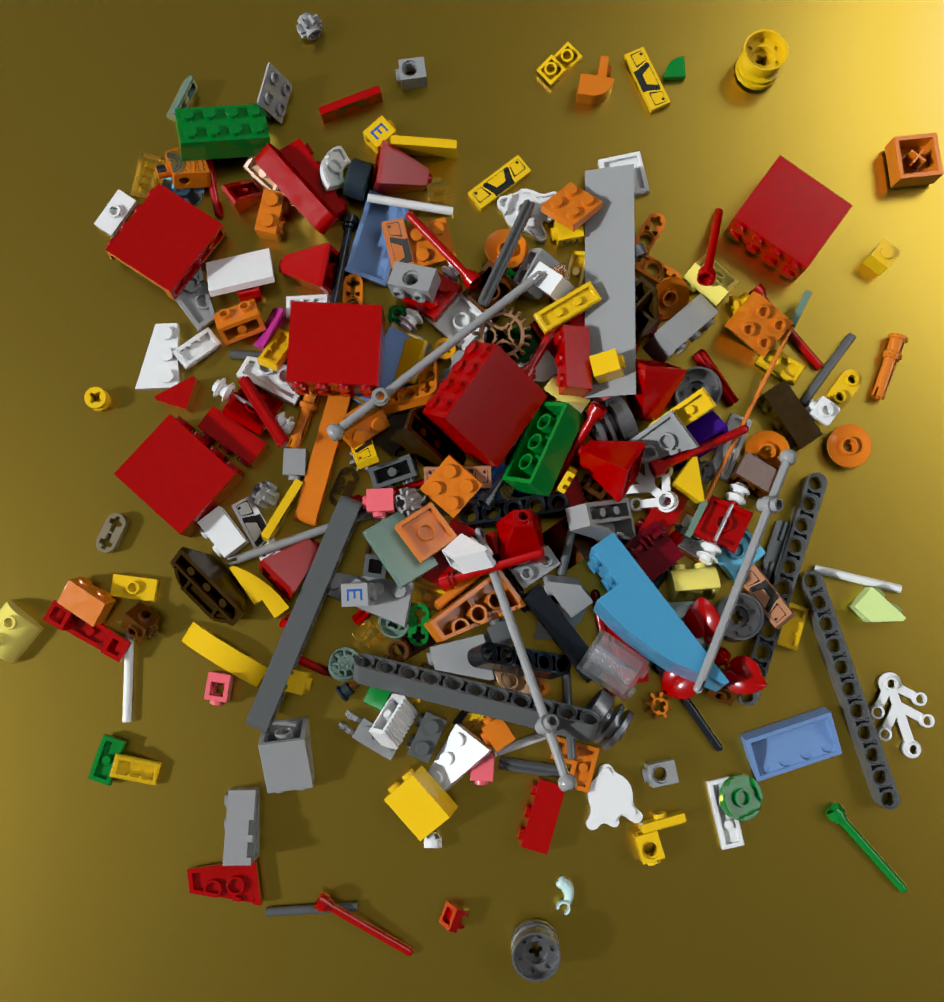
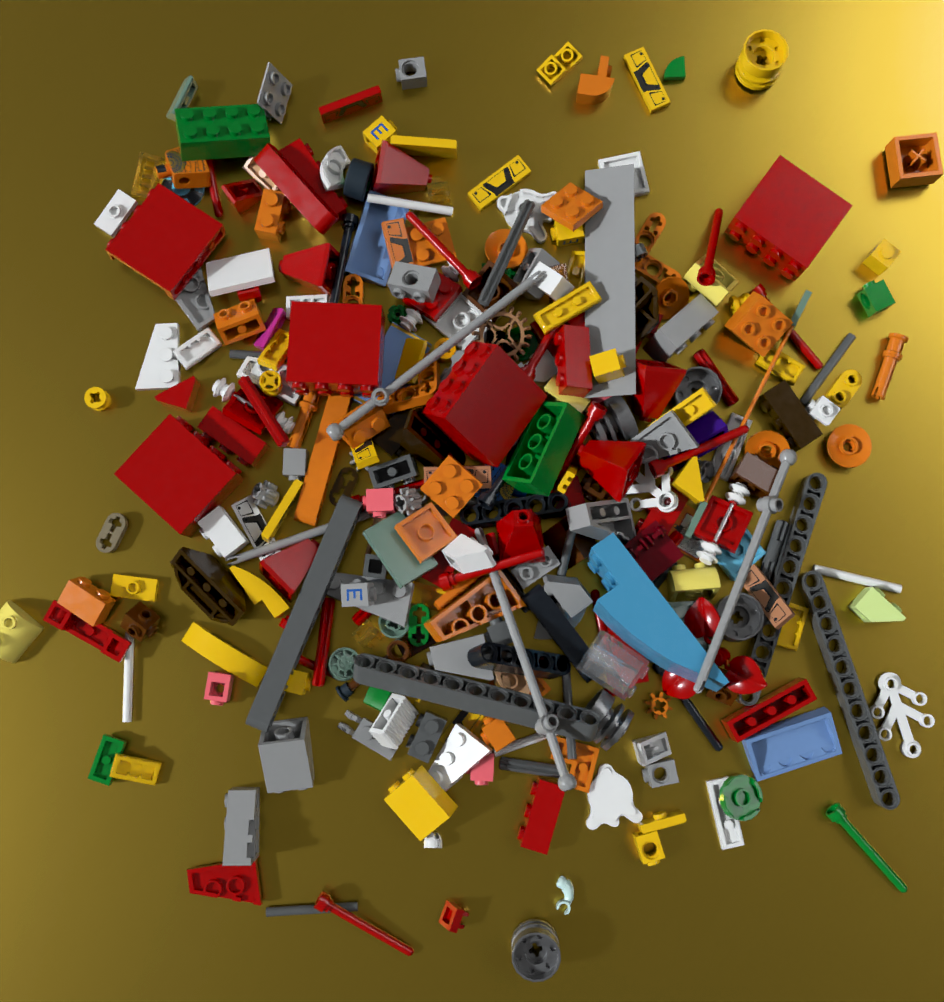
(273, 379): none -> yellow wheel
(309, 26): light grey gear -> none
(323, 642): none -> red axle
(651, 748): none -> white slope
(769, 709): none -> red brick
(875, 297): none -> green brick

